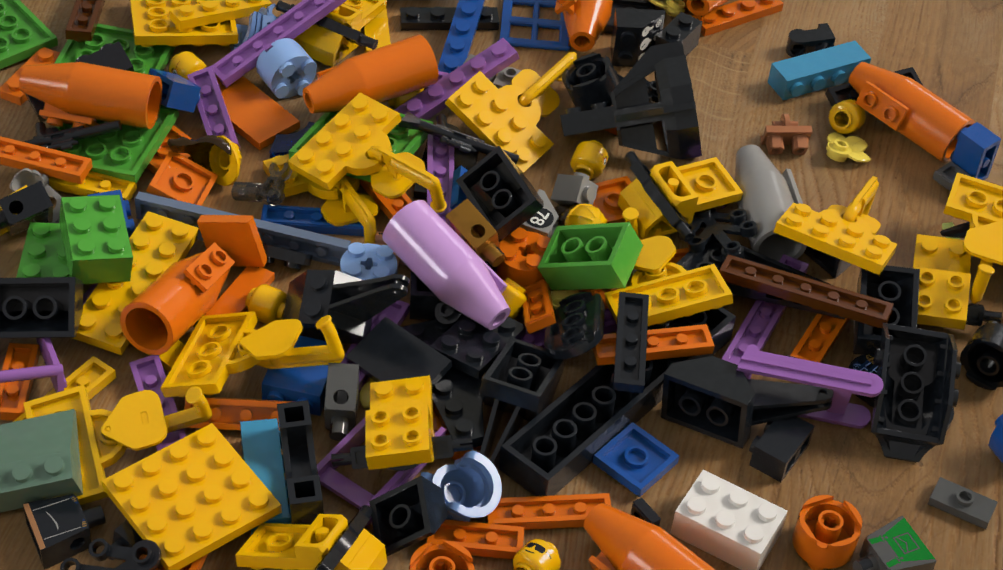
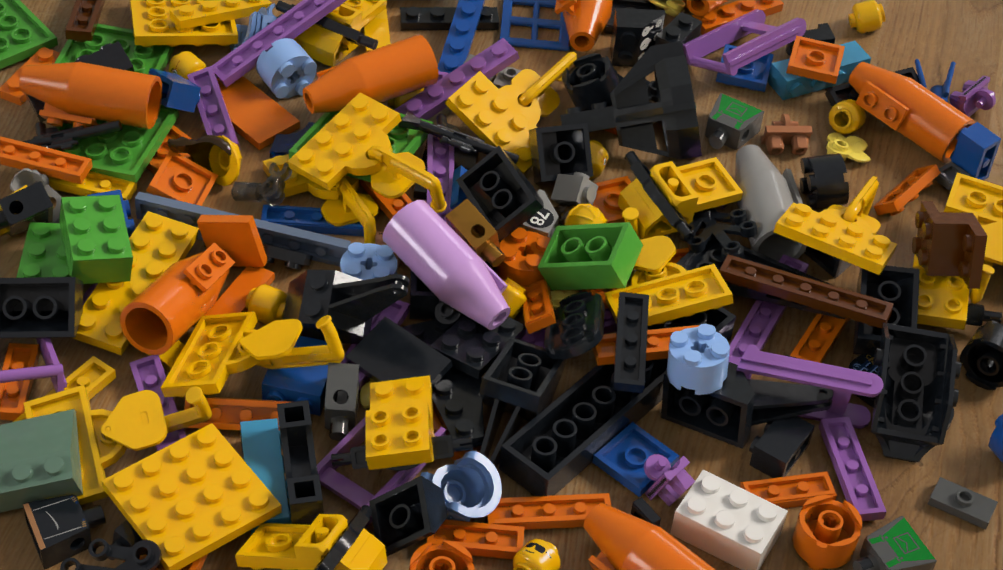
(560, 151): none -> black slope
(669, 481): none -> medium lavender hips
(698, 359): none -> light blue brick
(732, 123): none -> dark grey torso
(751, 76): none -> blue plate
(770, 39): none -> medium lavender piece
(791, 490): none -> orange tile
(815, 59): none -> orange tile
(824, 181): none -> black brick
(852, 467): none -> medium lavender plate
(867, 16): none -> yellow head
(907, 190): none -> orange plate
(941, 91): none -> blue plant
(949, 244): none -> reddish brown bracket
(974, 96): none -> medium lavender hips

